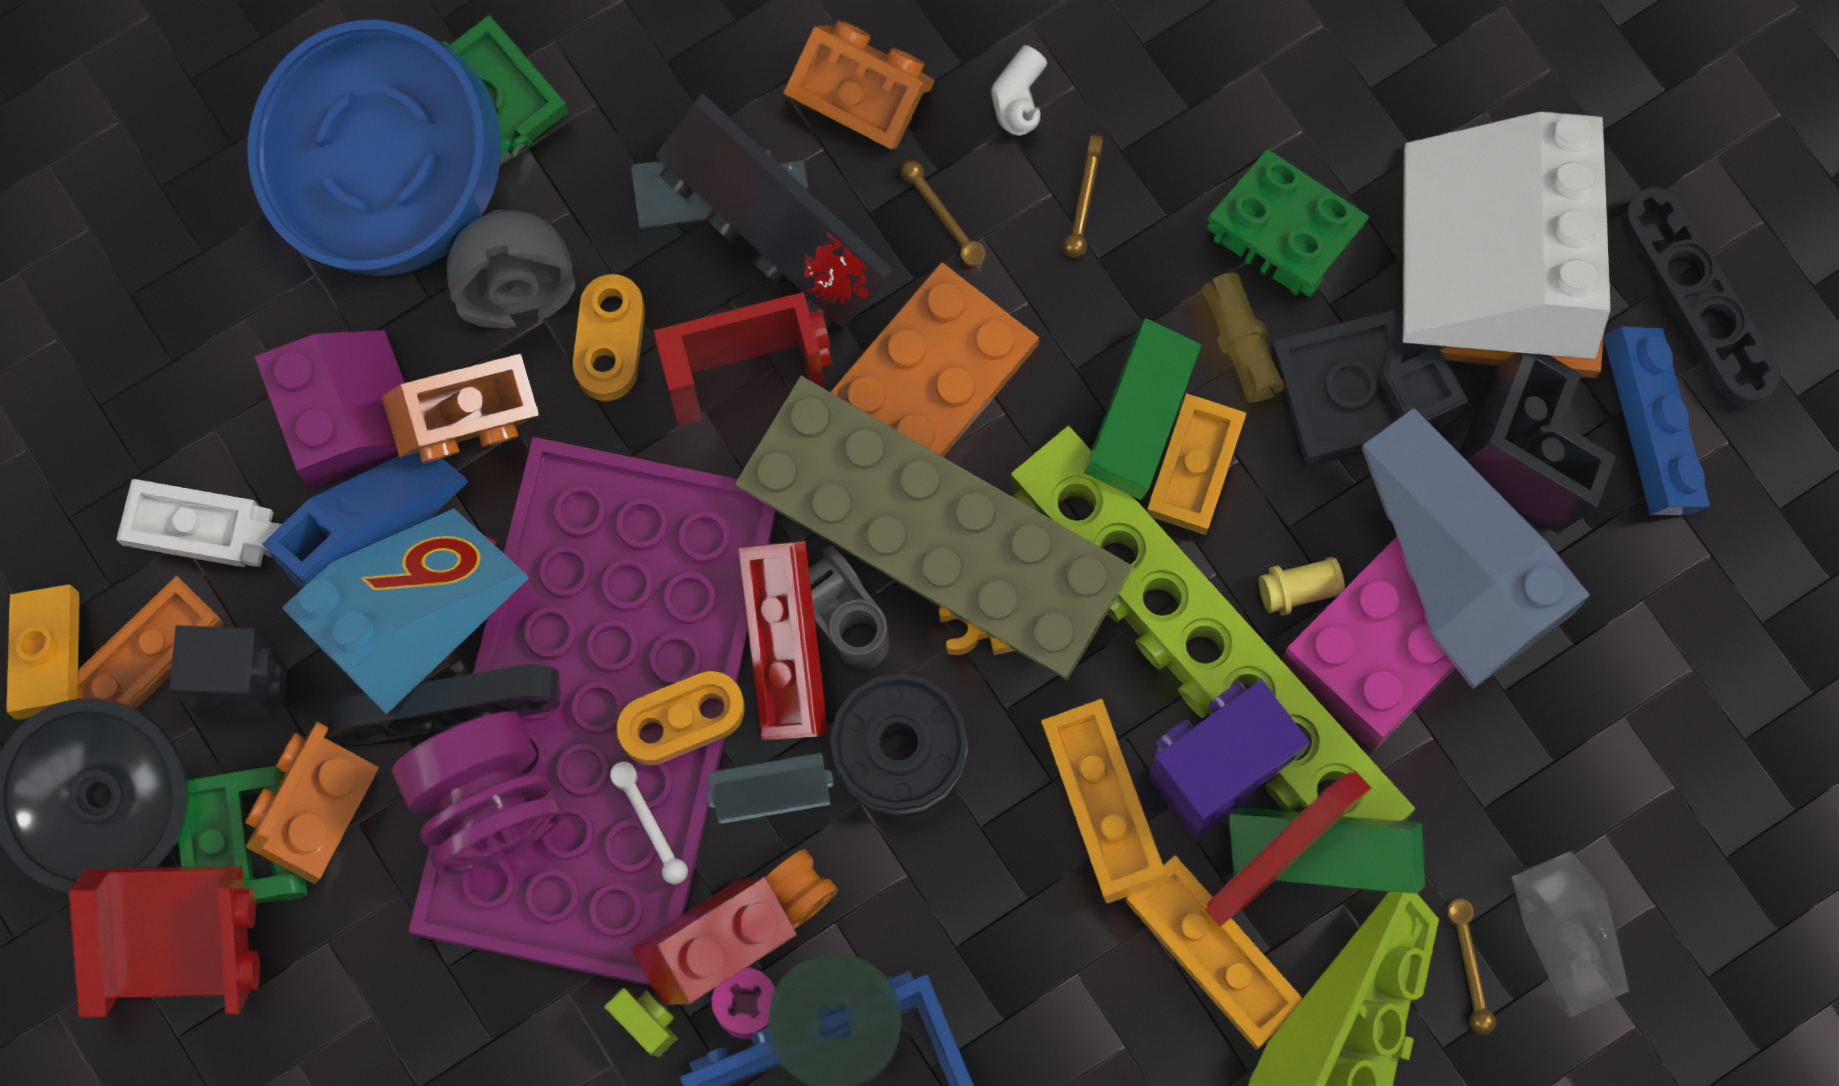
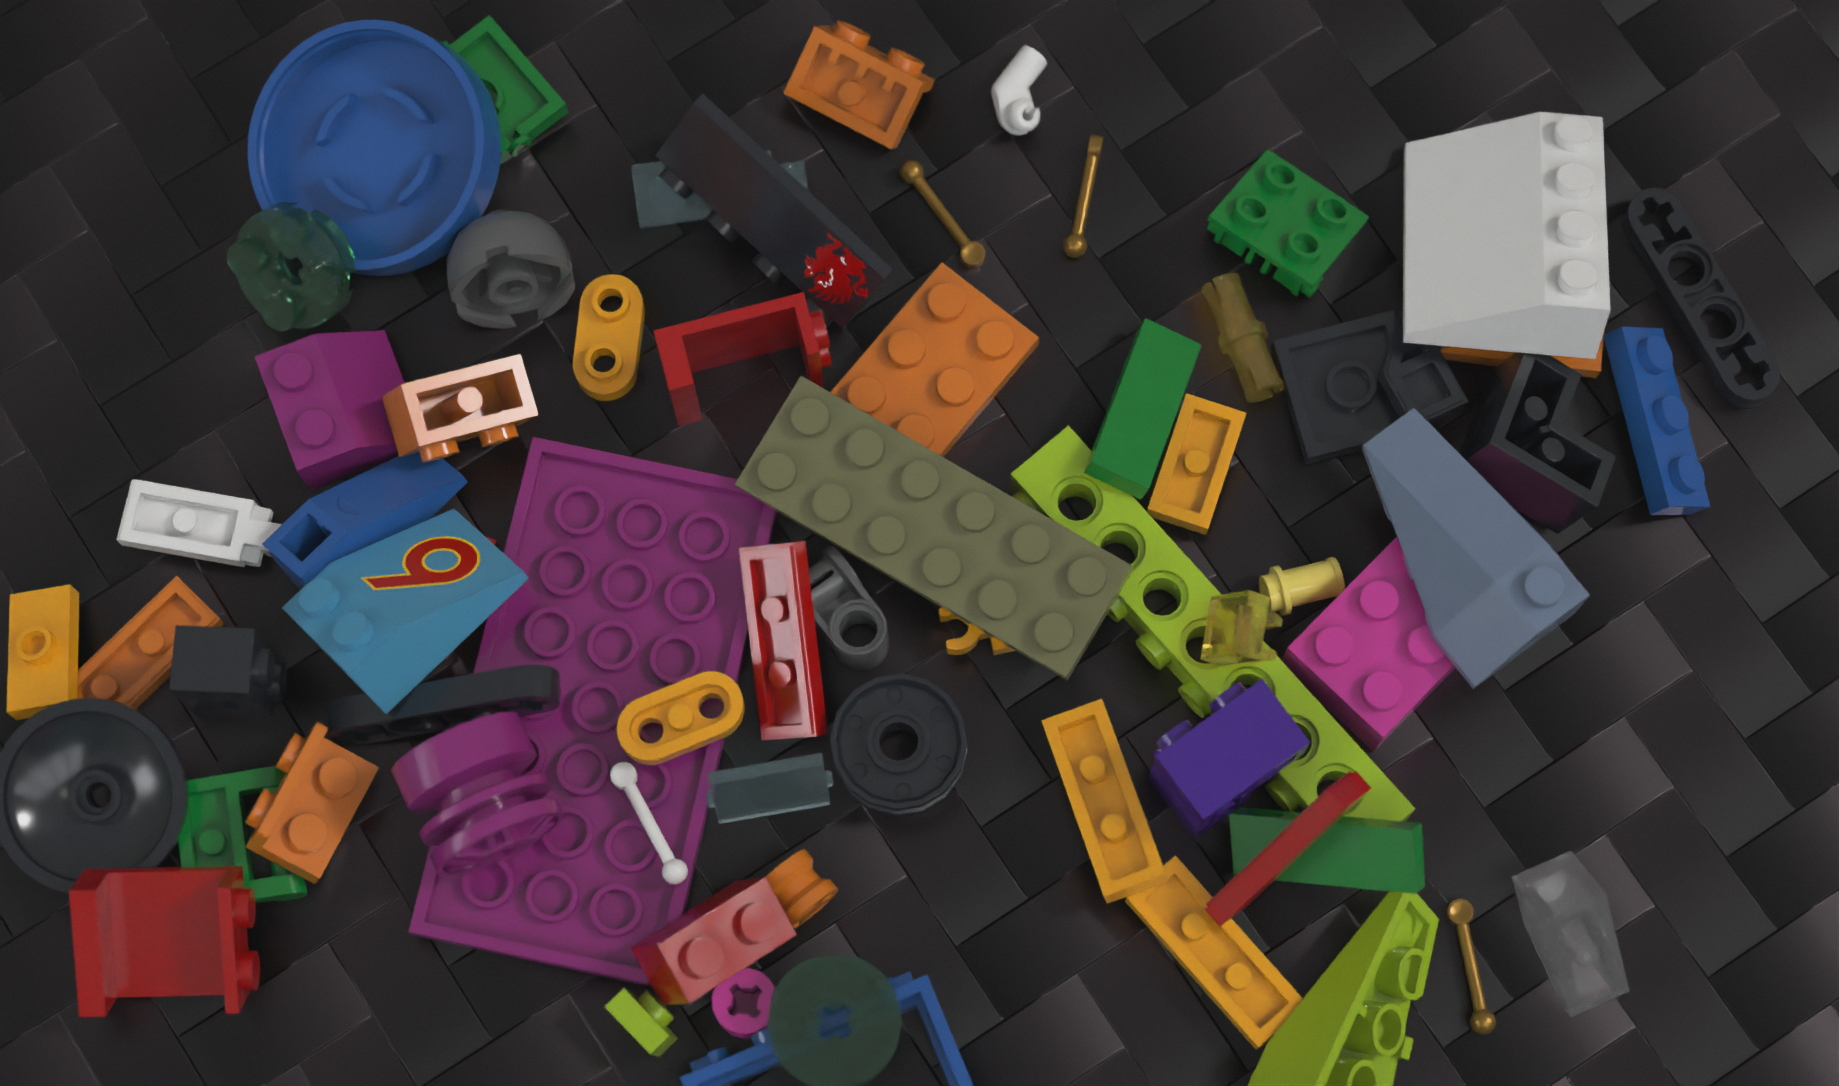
(268, 284): none -> clear green plate
(1237, 629): none -> clear yellow tile

